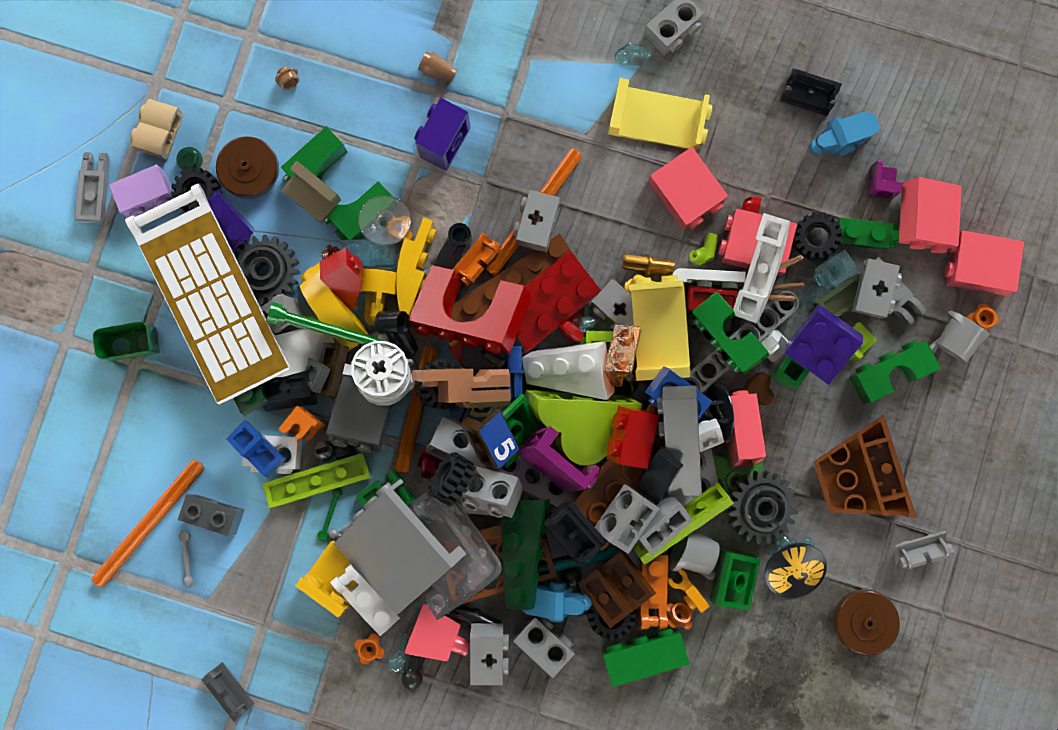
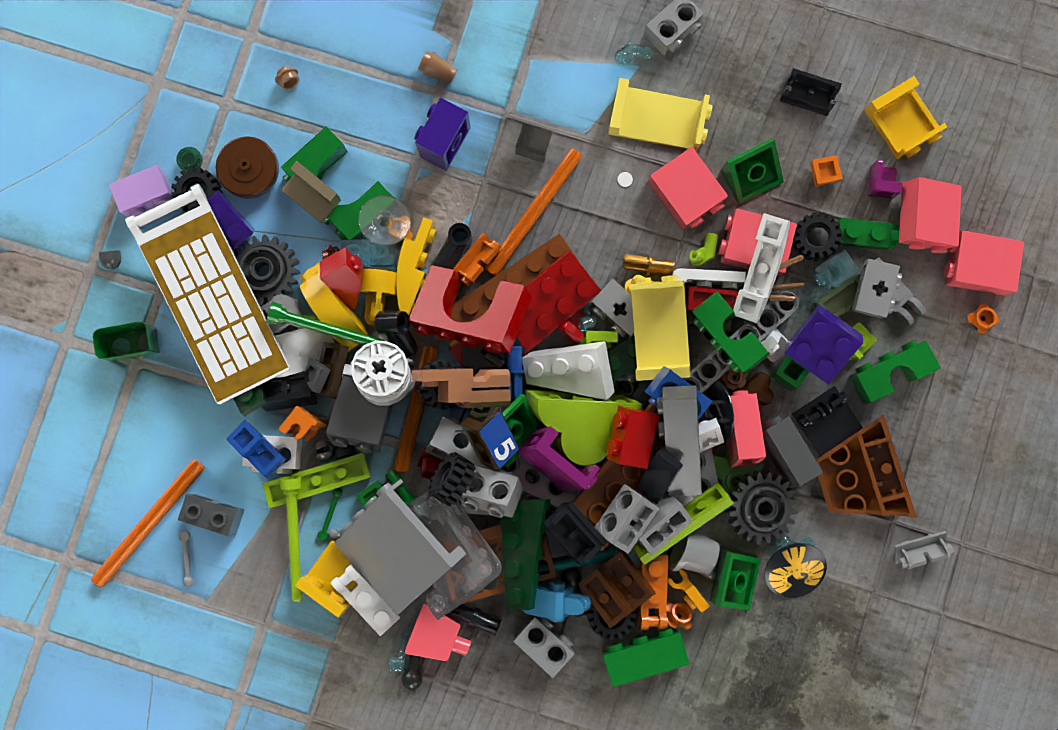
(92, 189): light grey hinge -> none
(110, 259): none -> dark grey hinge
(156, 129): tan brick -> none
(227, 691): dark grey hinge -> none
(290, 487): none -> lime piece
(365, 655): orange plate -> none
(486, 654): light grey brick -> none
(533, 142): none -> clear smoke panel
(534, 206): light grey brick -> none
(622, 353): clear orange bracket -> none
(625, 179): none -> white sticker
(733, 384): none -> medium nougat plate
(752, 204): red hinge -> none
(753, 171): none -> green slope
(789, 451): none -> dark grey brick
(826, 170): none -> orange plate
(827, 420): none -> black hinge
(845, 134): dark azure hinge -> none
(866, 622): reddish brown wheel -> none
(904, 120): none -> yellow panel
(960, 337): light grey hat -> none

